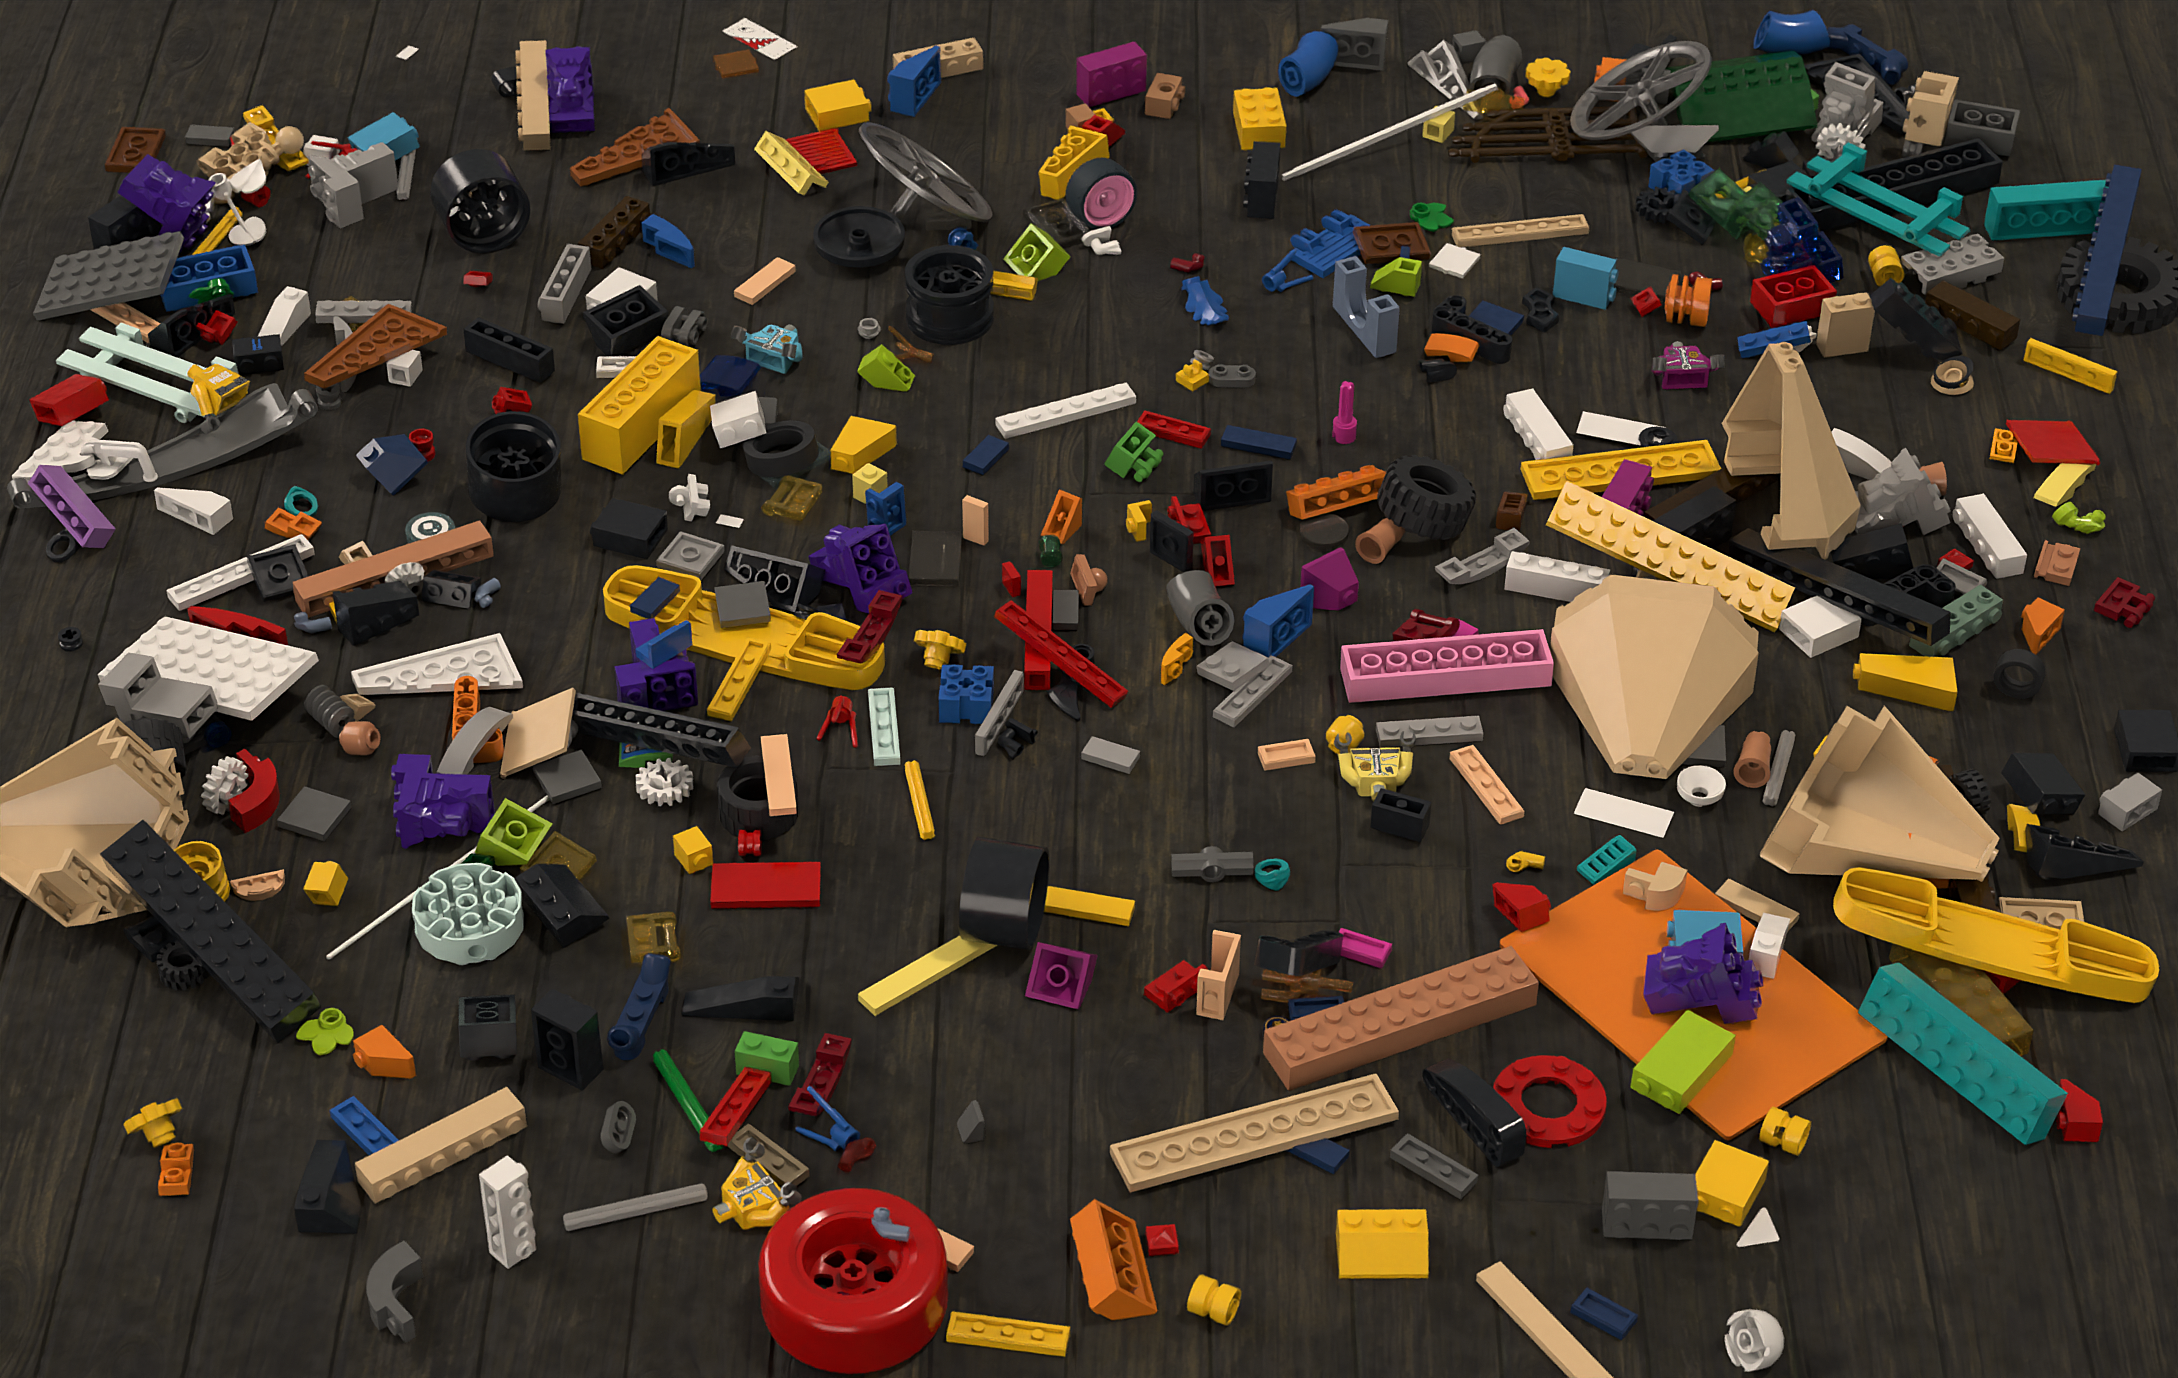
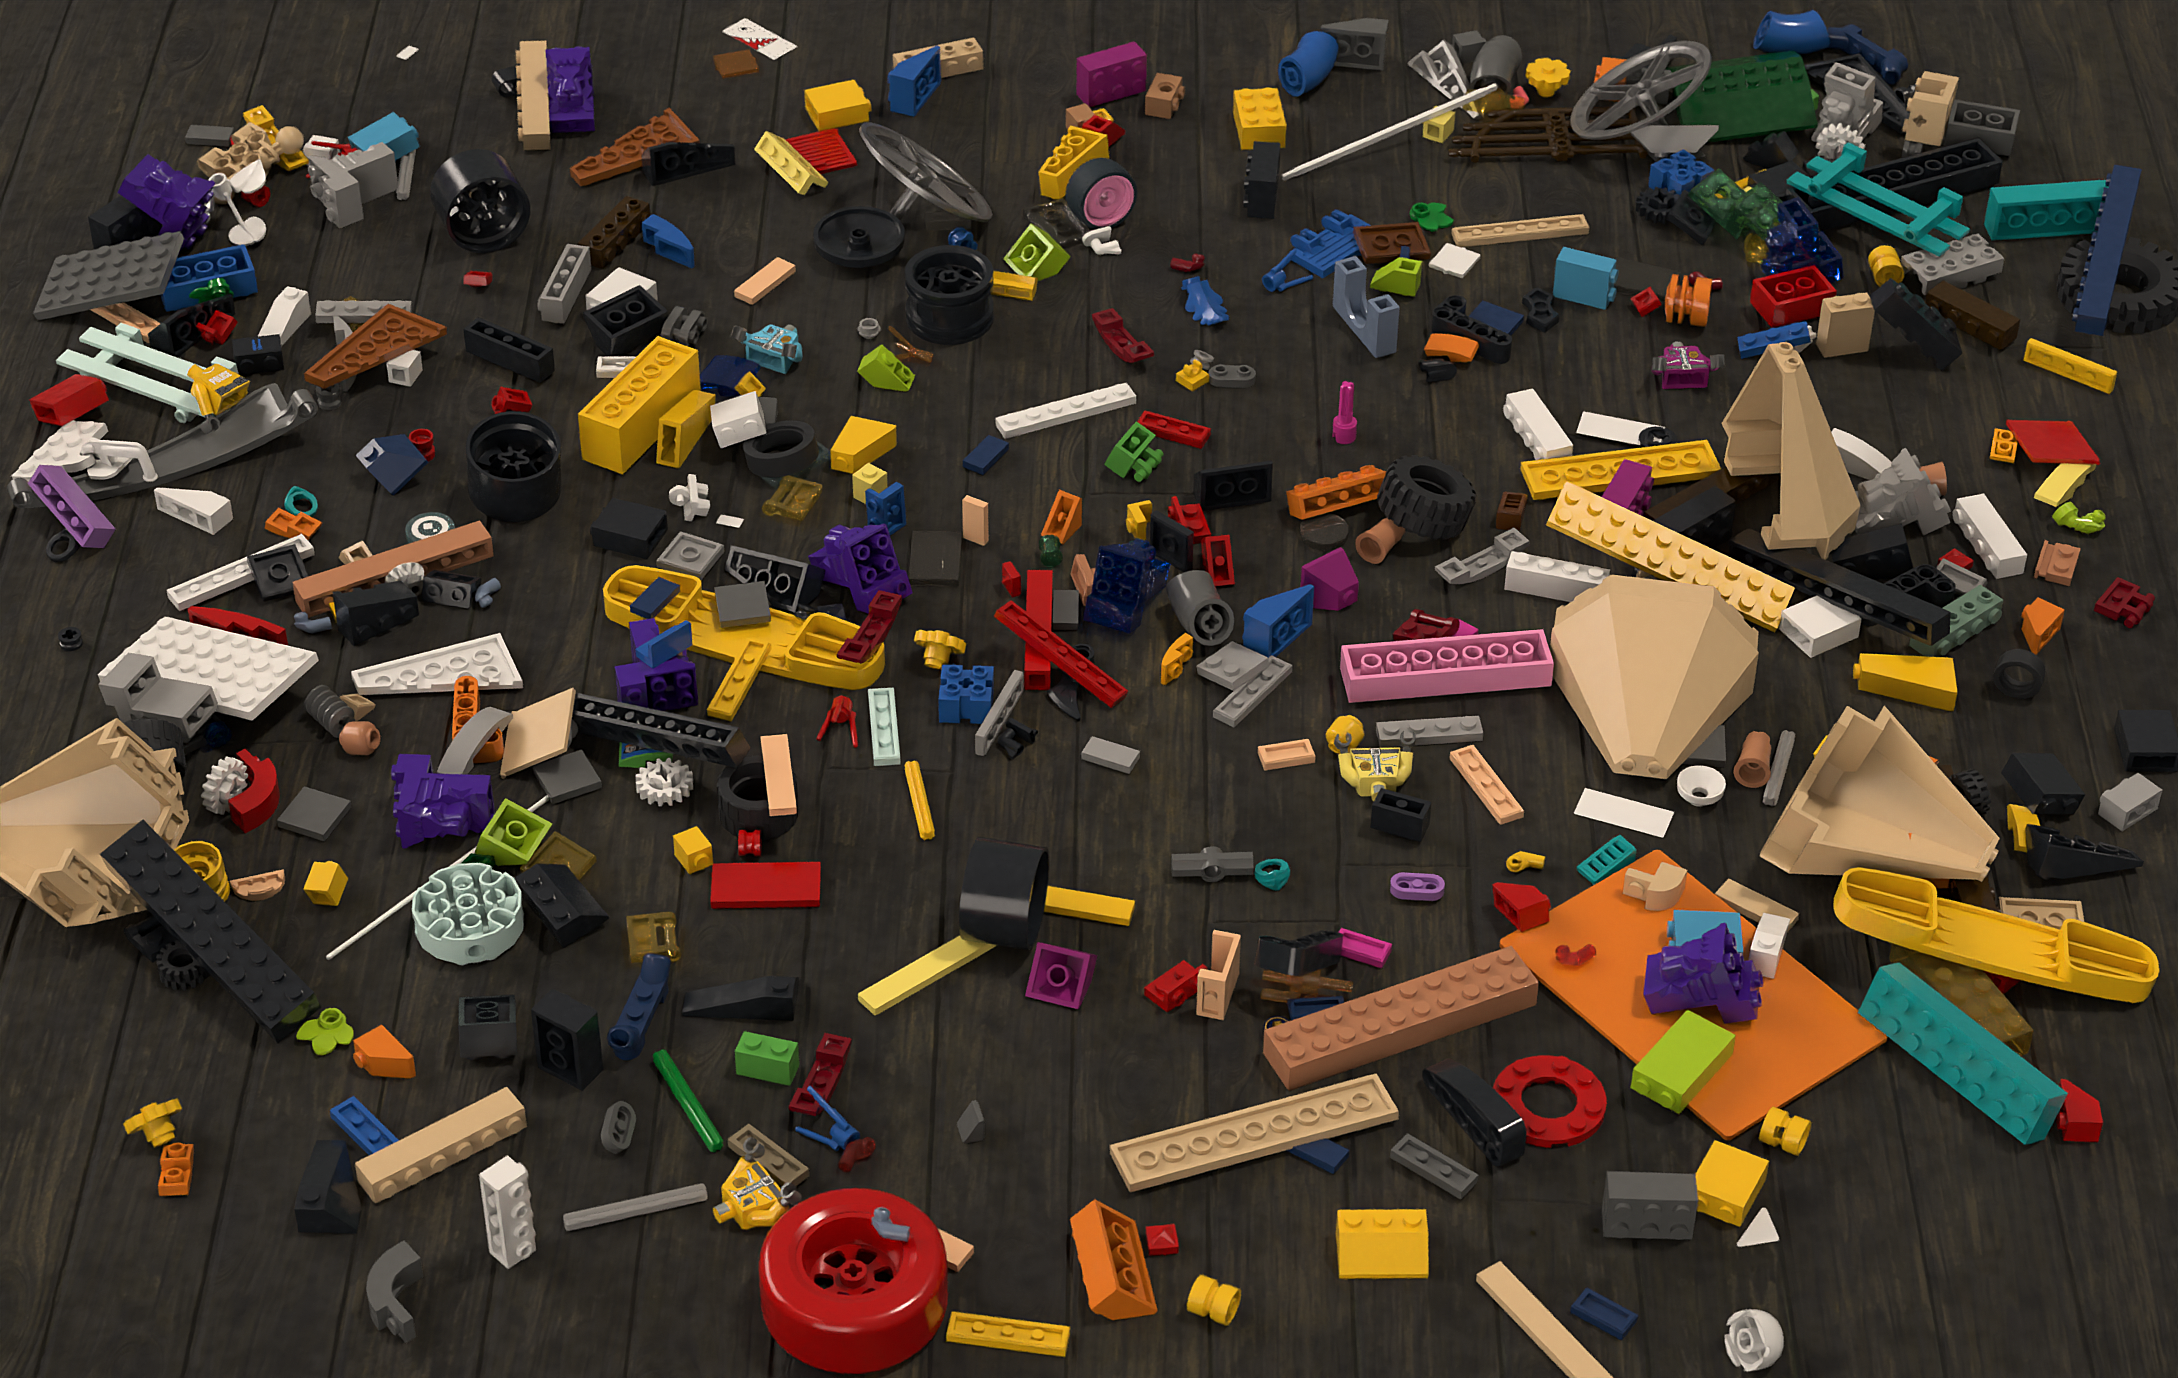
(133, 146): reddish brown tile -> none
(218, 232): yellow axle -> none
(735, 1106): red plate -> none
(749, 384): none -> yellow tile
(1118, 339): none -> dark red slope
(1123, 582): none -> clear blue brick
(1258, 442): dark blue tile -> none
(1417, 886): none -> medium lavender plate
(1577, 958): none -> clear red arm
(1953, 375): tan piece -> none

